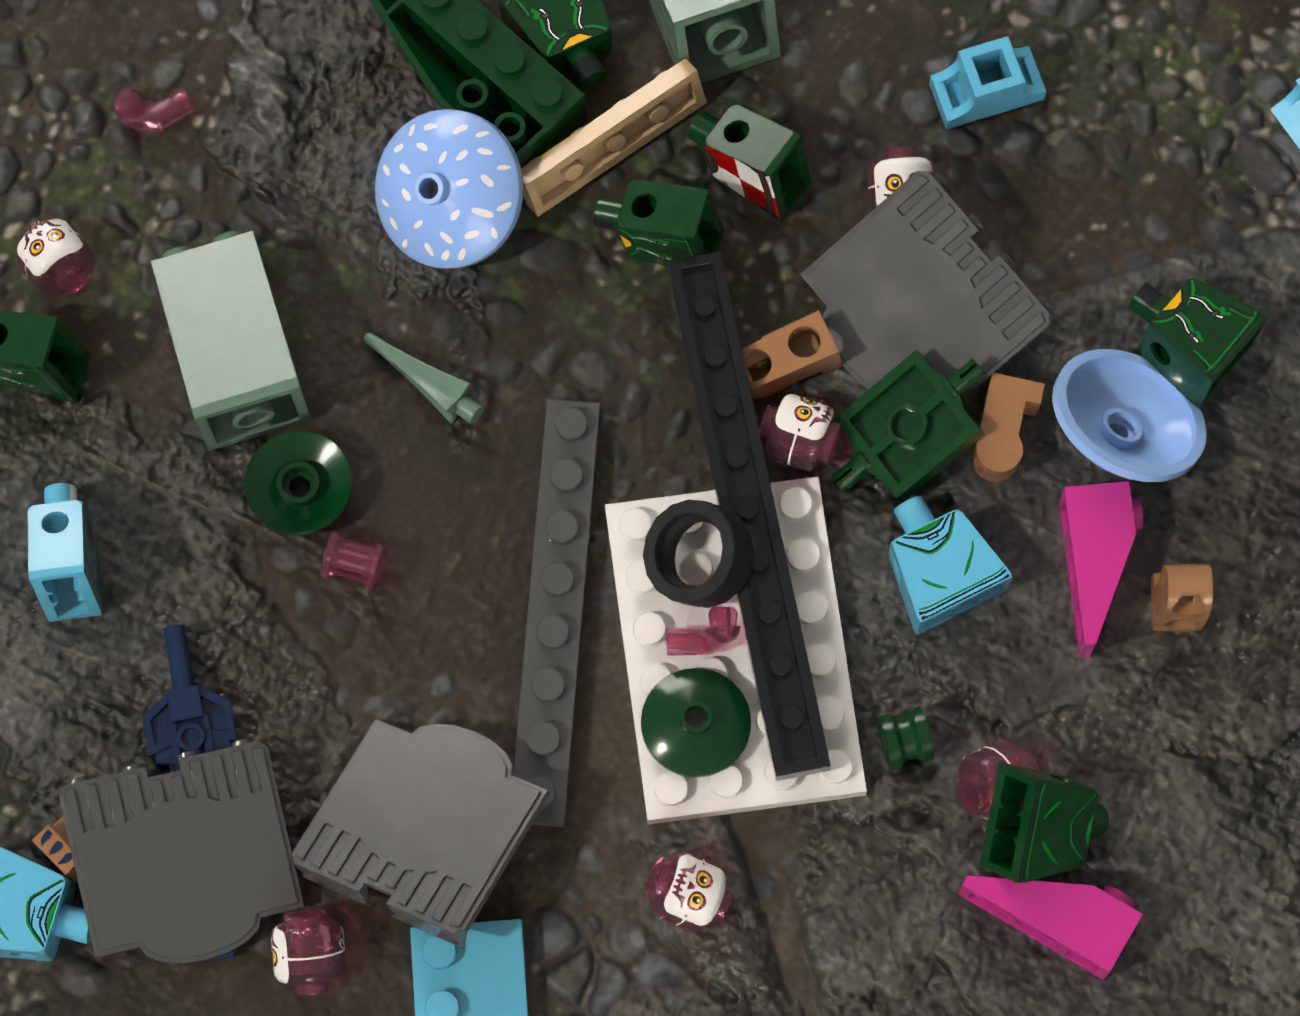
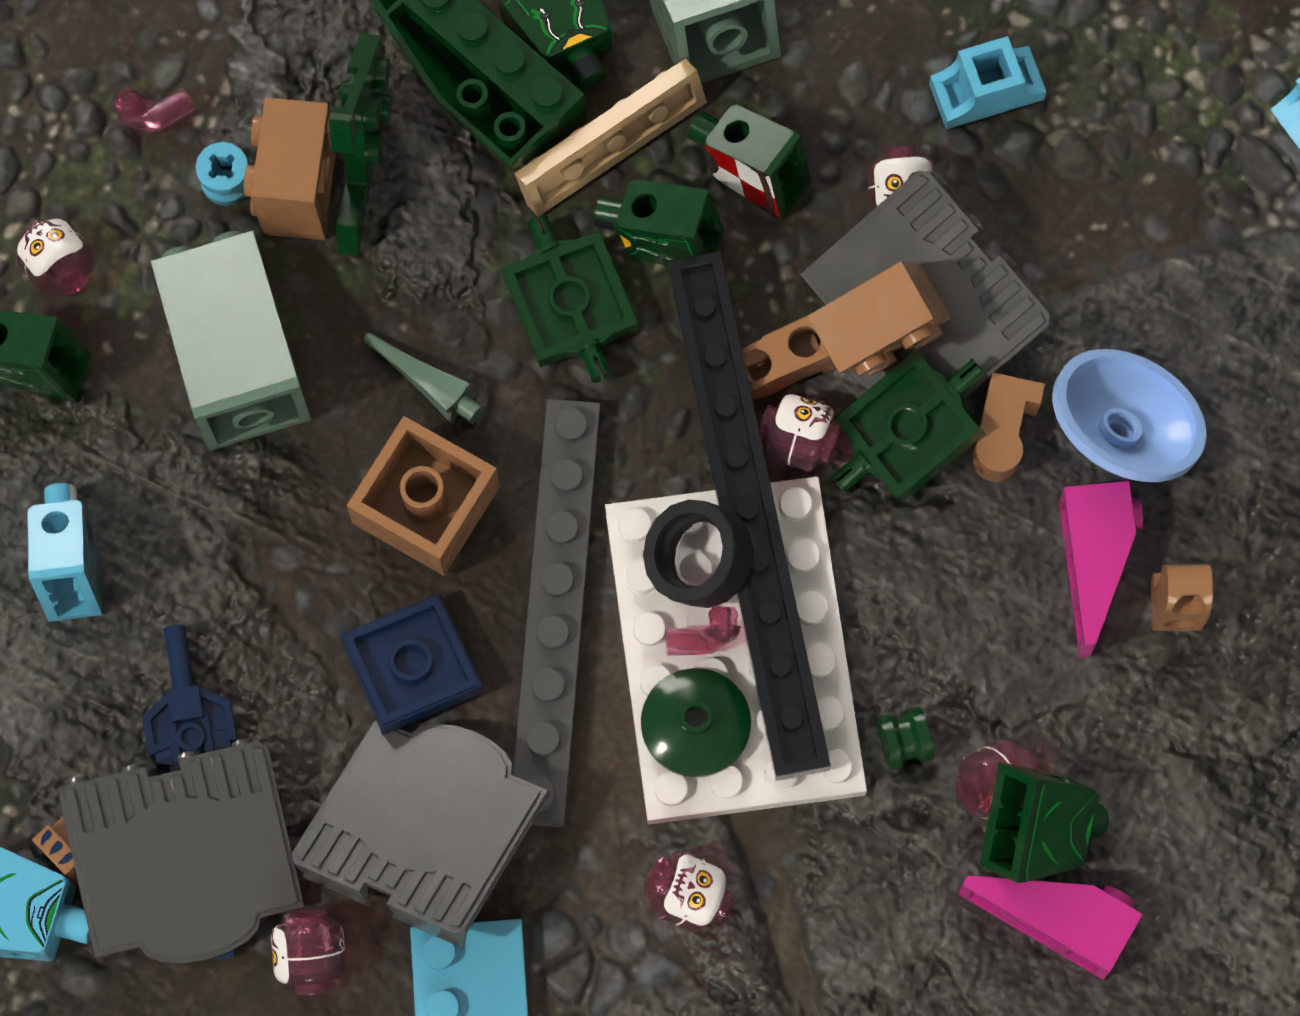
(228, 185): none -> medium azure wheel
(291, 169): none -> medium nougat brick
(291, 459): dark green dish -> none
(353, 560): clear pink bush -> none
(357, 134): none -> dark green wing
(411, 664): none -> dark blue plate
(423, 495): none -> medium nougat brick
(476, 189): light blue dish -> none
(569, 298): none -> dark green plate
(880, 318): none -> medium nougat brick
(942, 565): medium azure torso -> none
(1195, 335): dark green torso -> none

